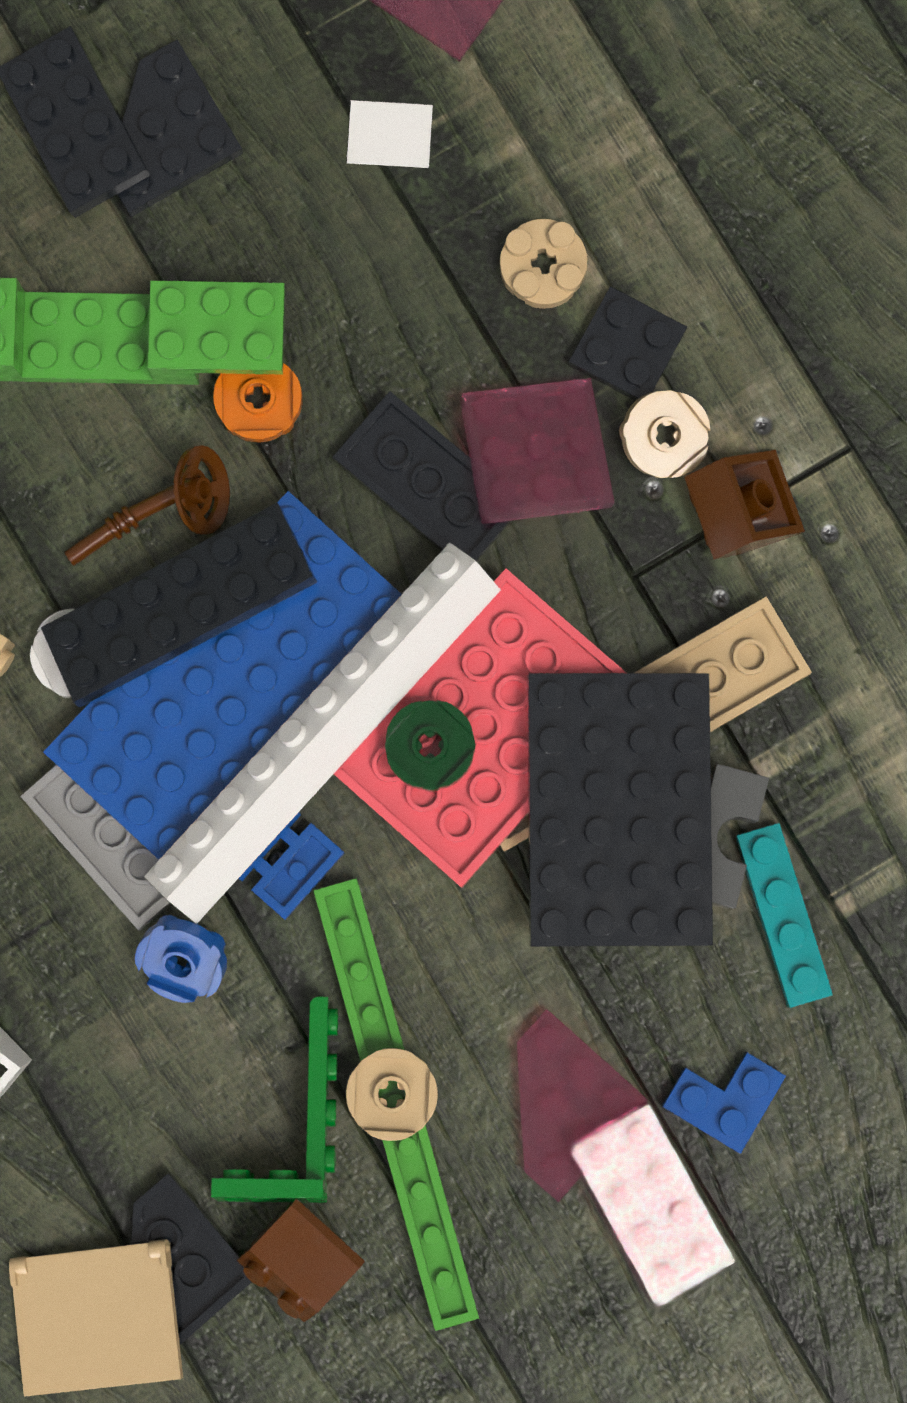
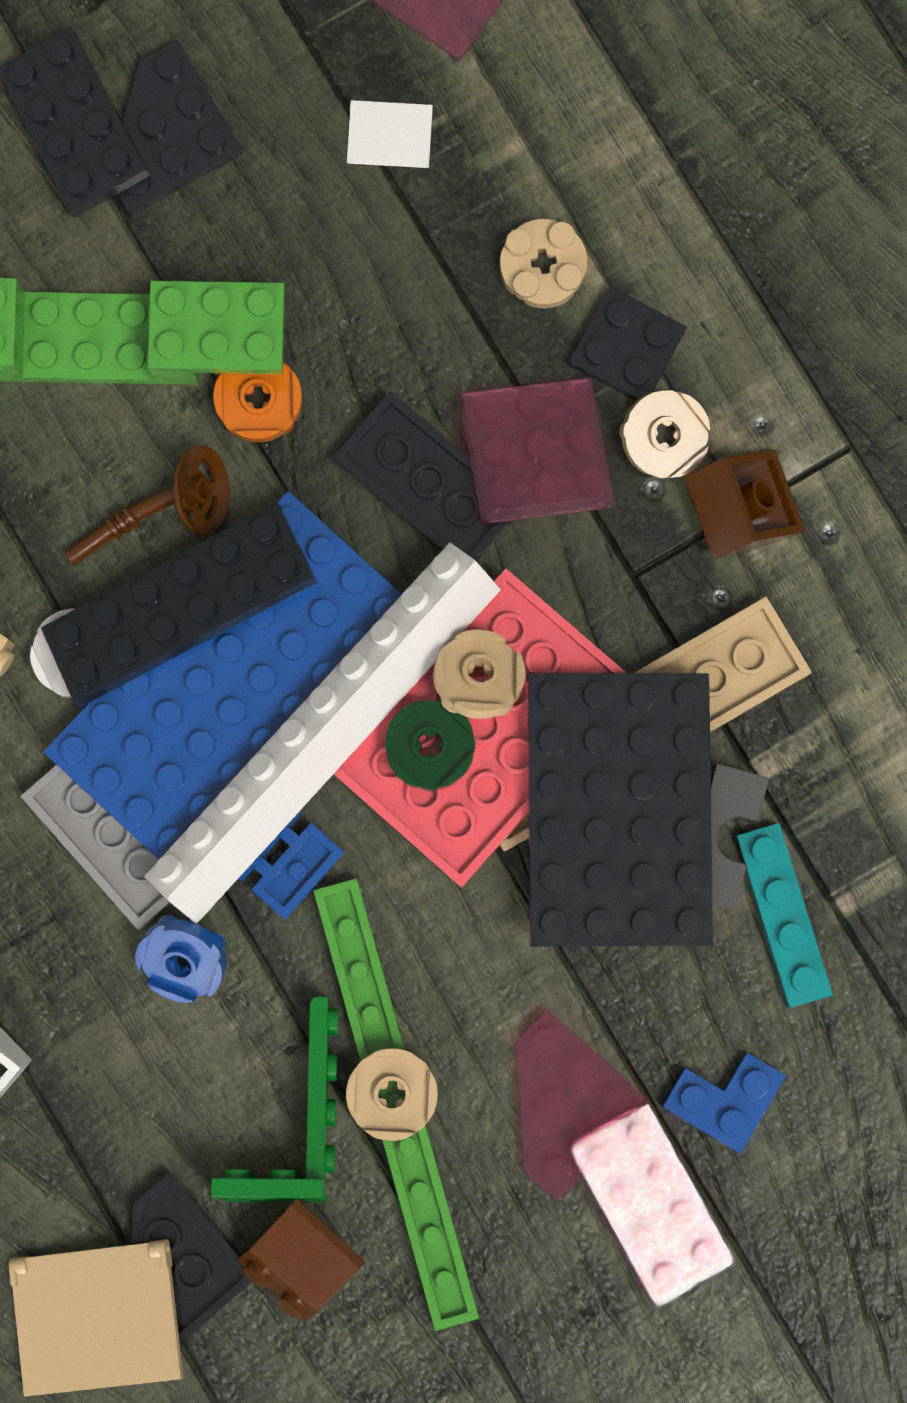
(472, 698): none -> tan plate

